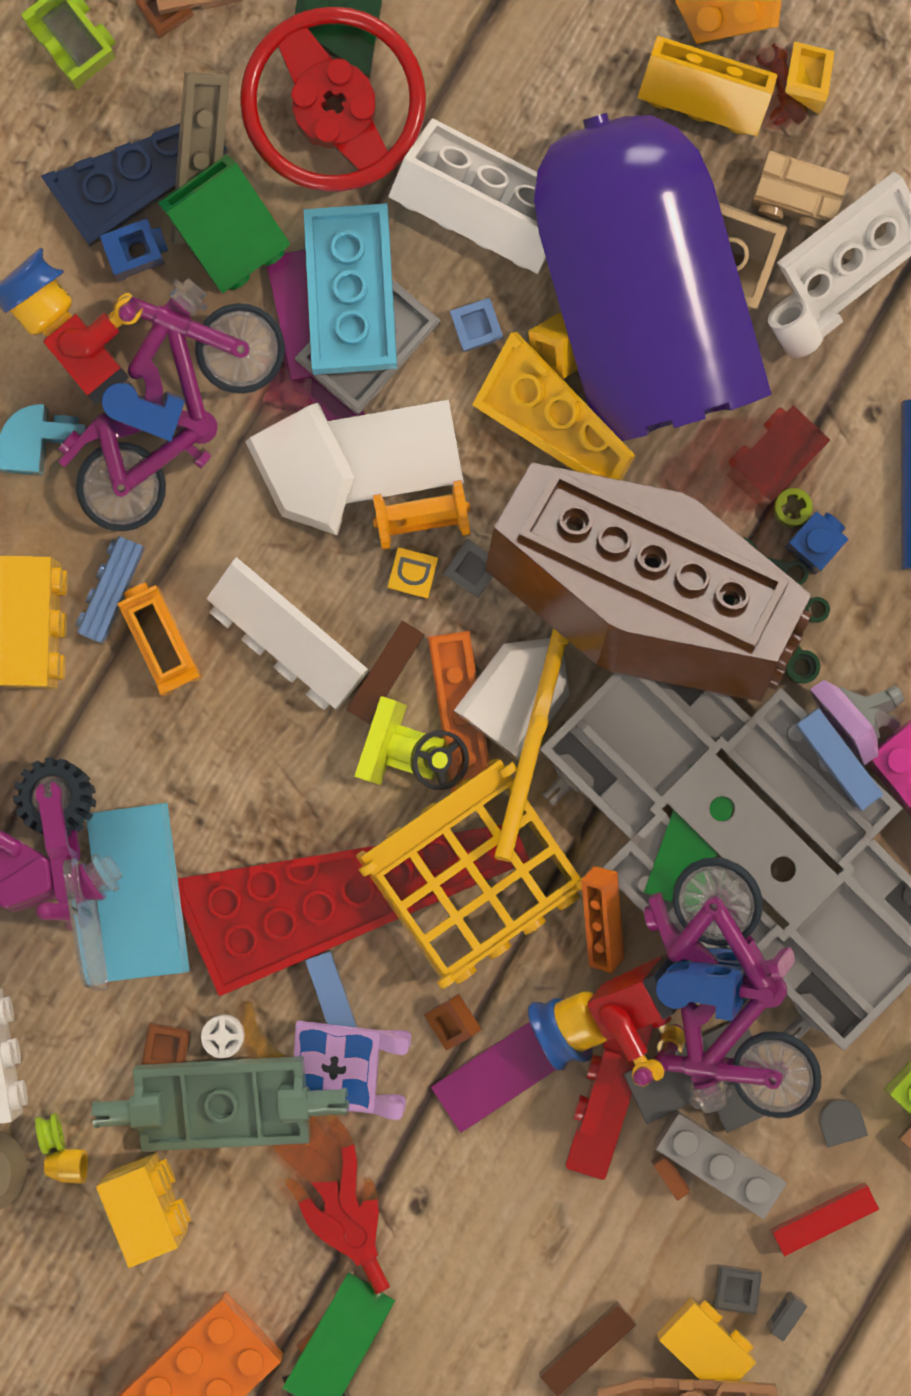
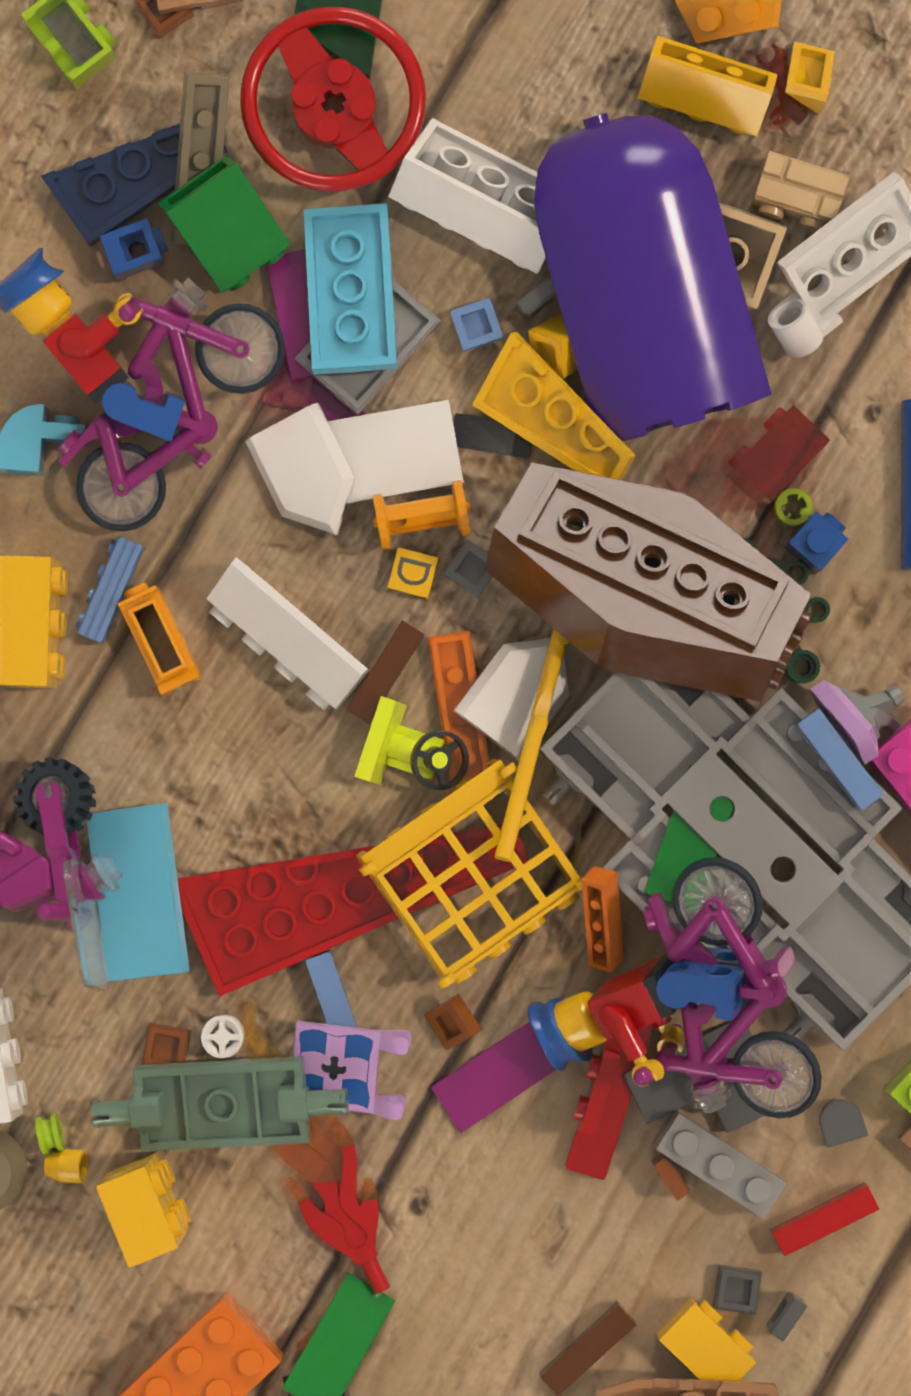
(489, 436): none -> black sticker
(536, 299): none -> dark grey tile

